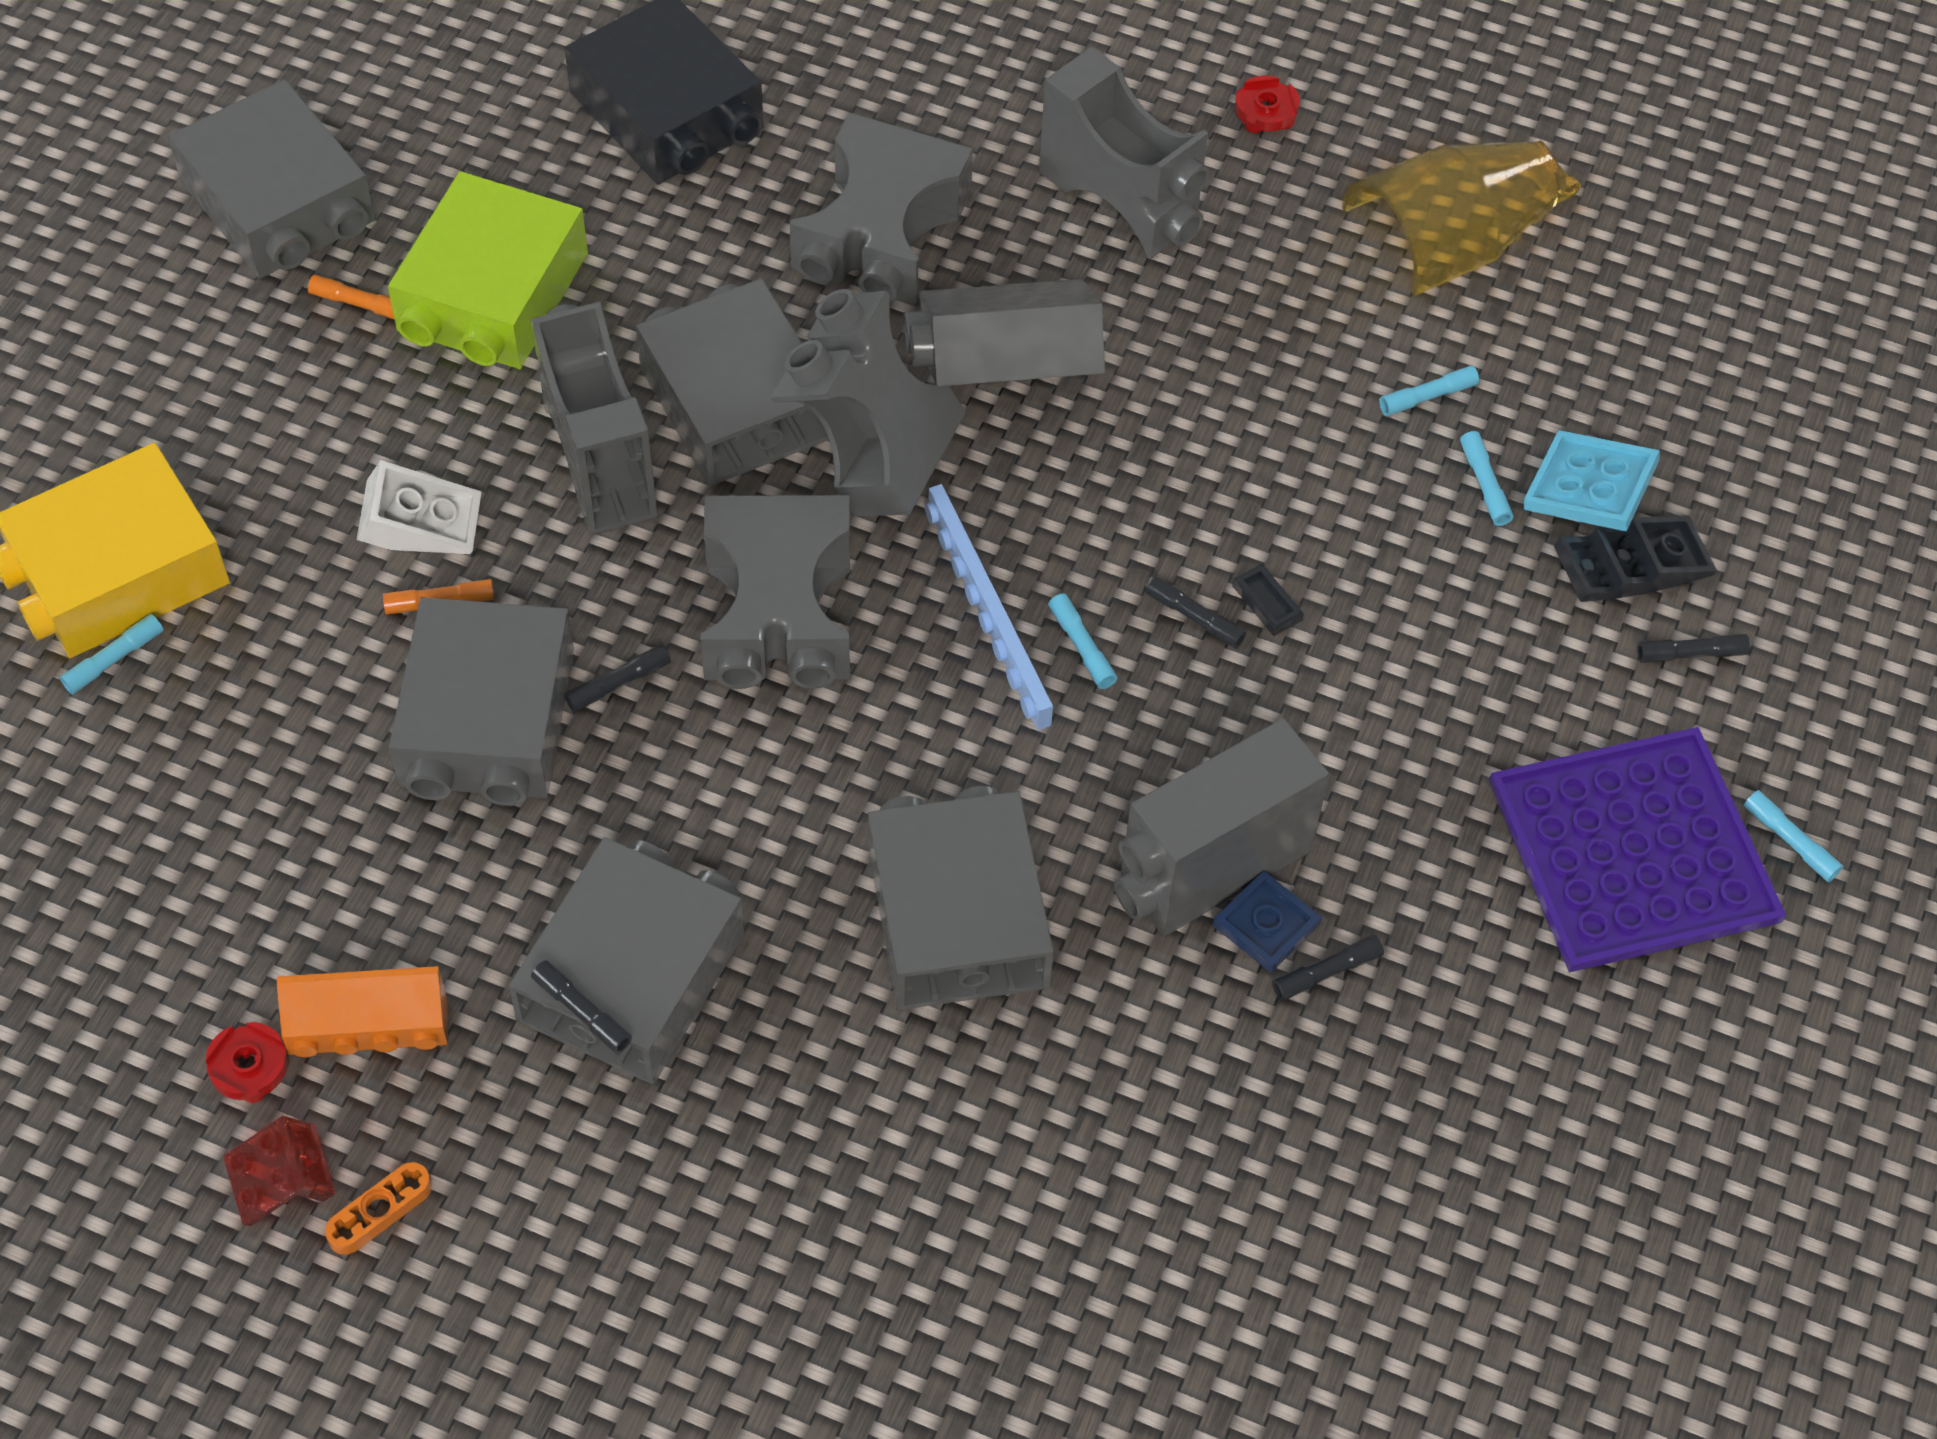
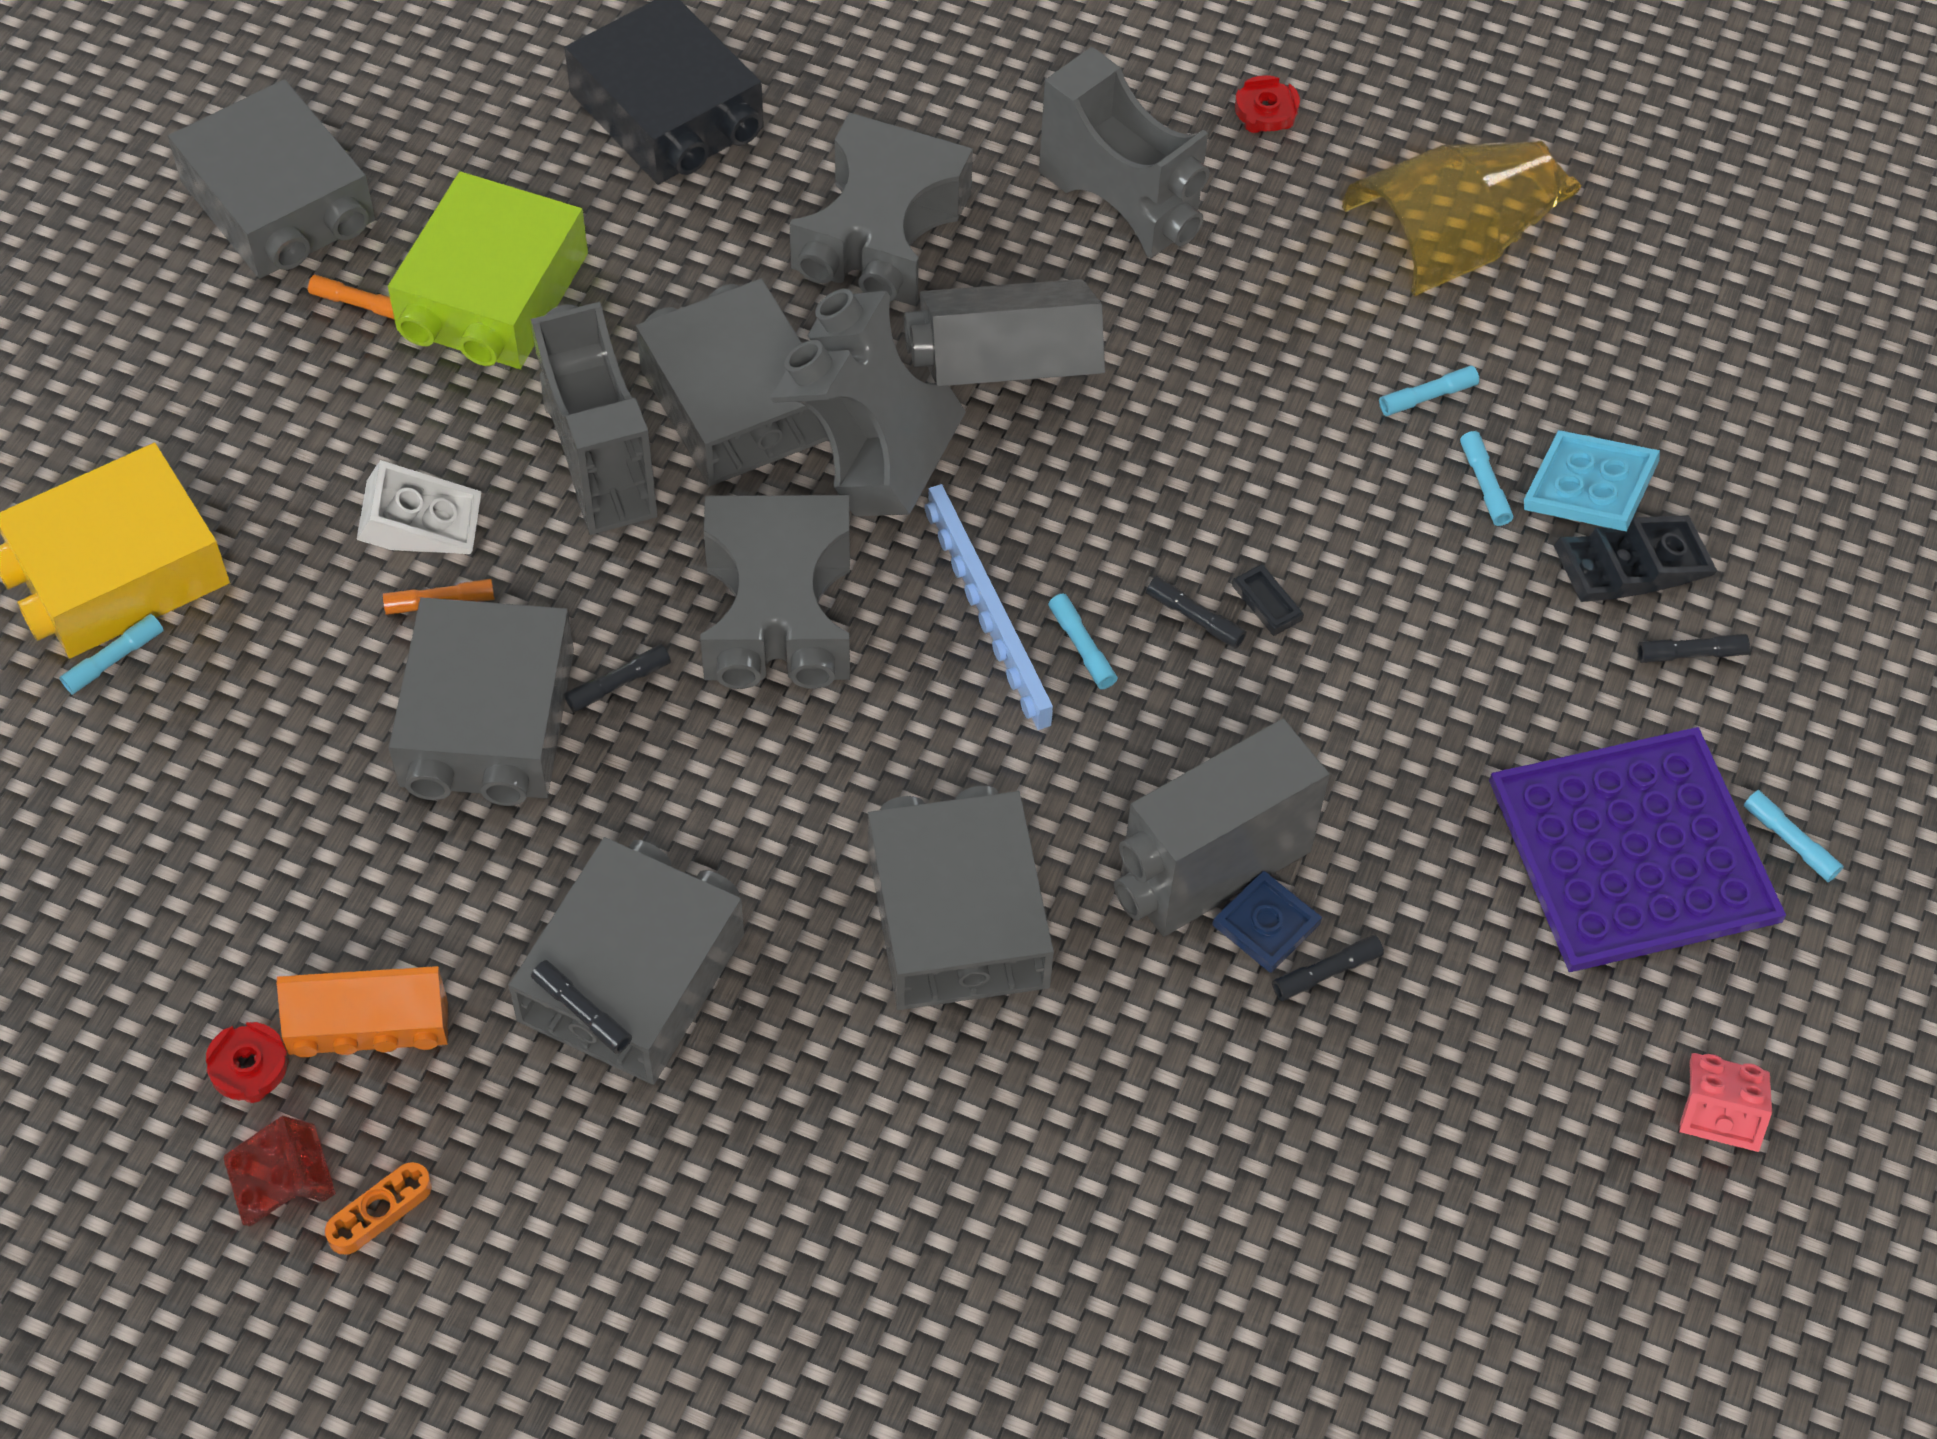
(1727, 1102): none -> coral bracket

